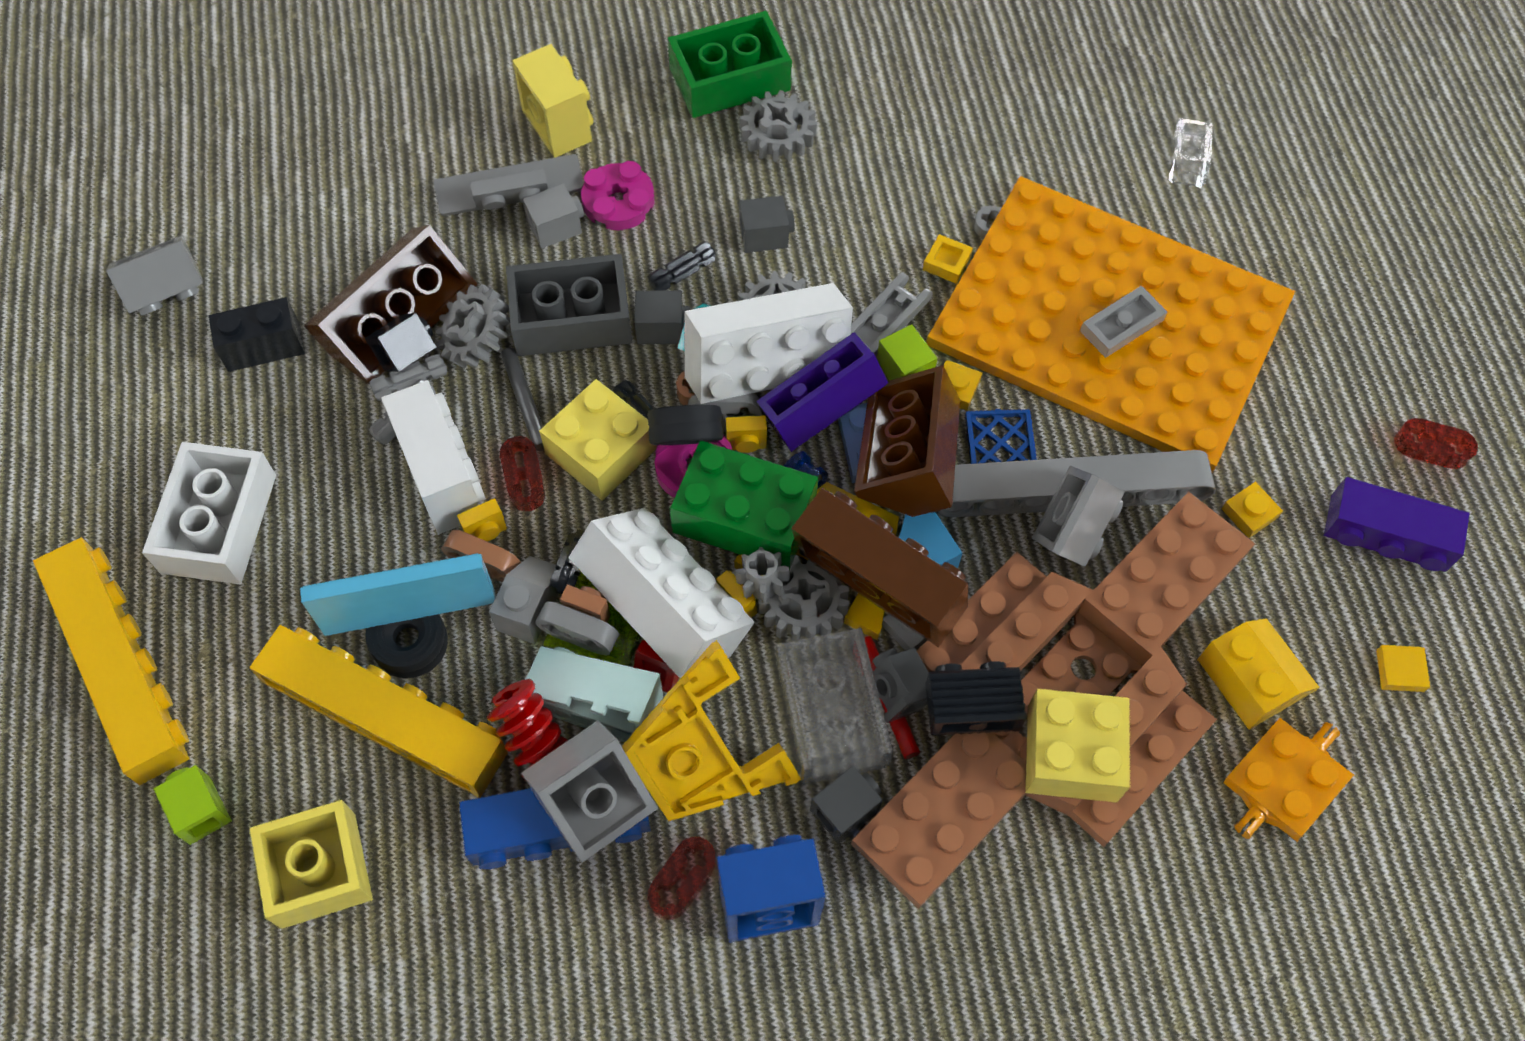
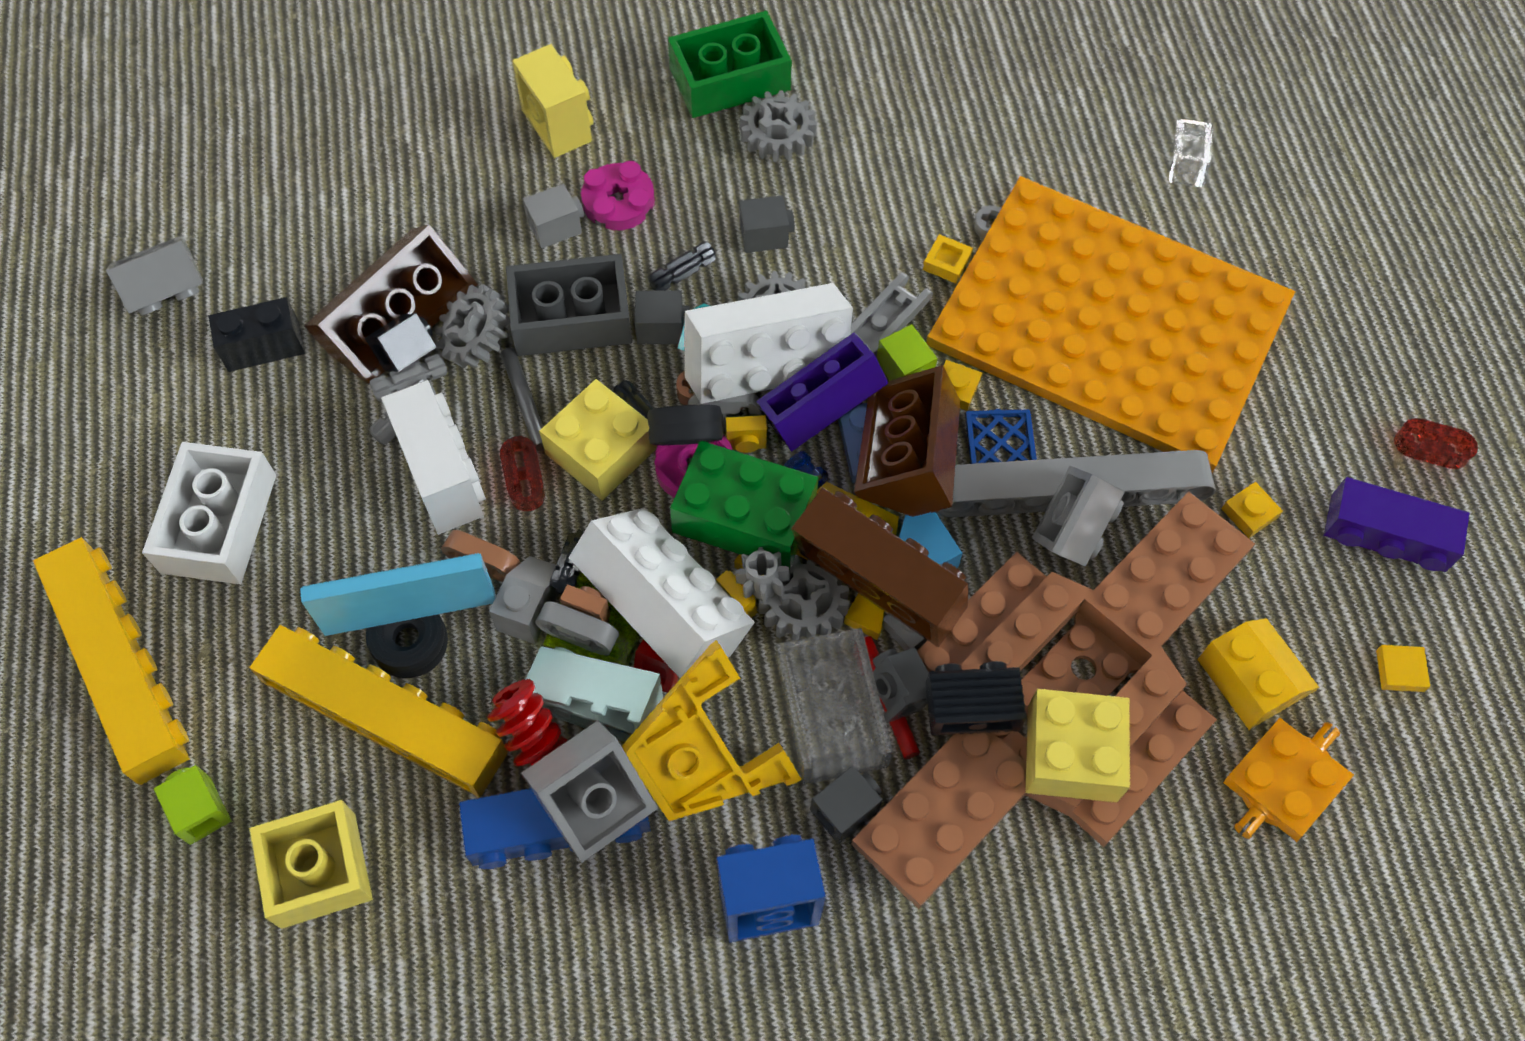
(483, 520): yellow plate -> none
(506, 185): light grey bracket -> none
(674, 870): clear red beam -> none
(1123, 321): light grey plate -> none

